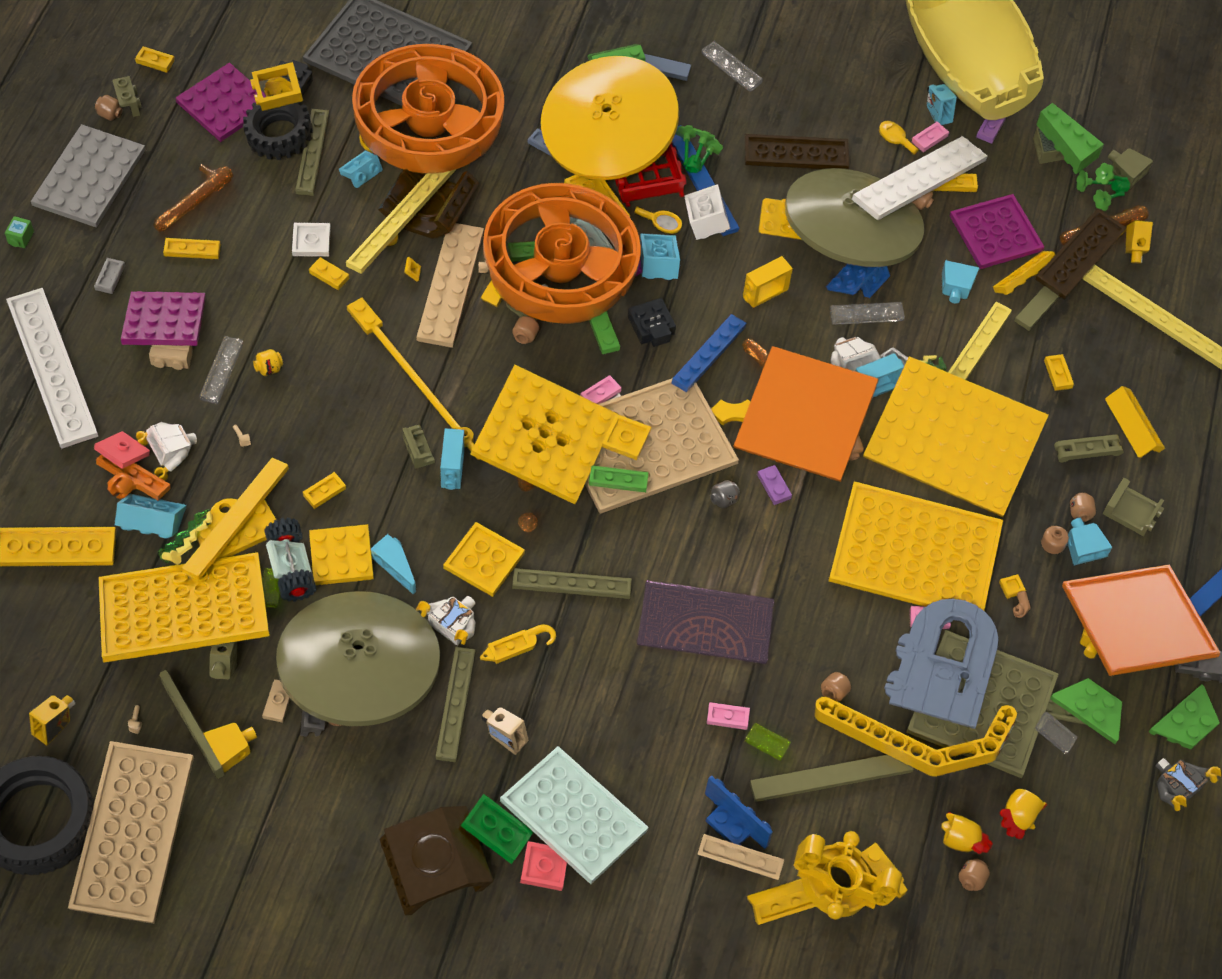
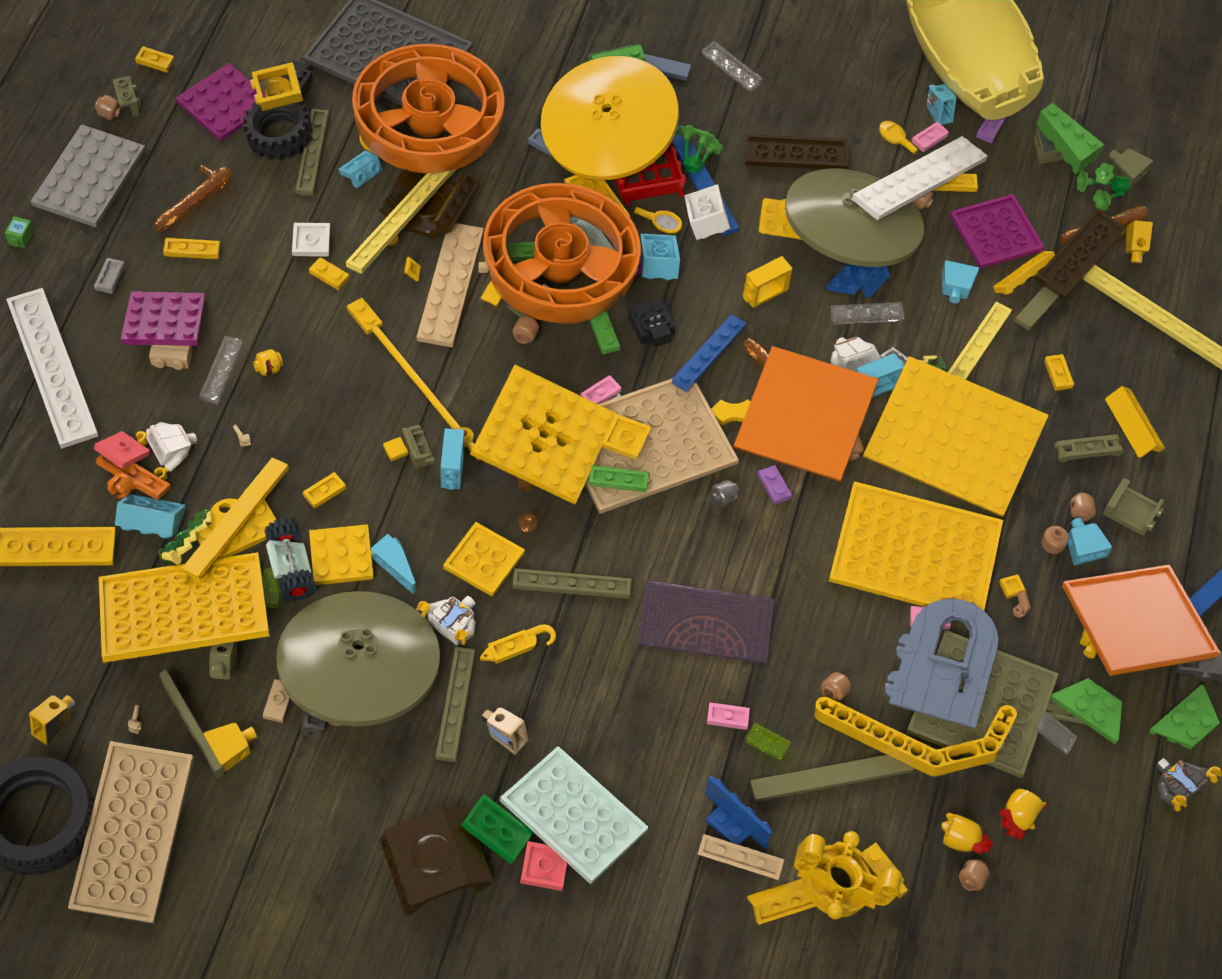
(395, 449): none -> yellow tile

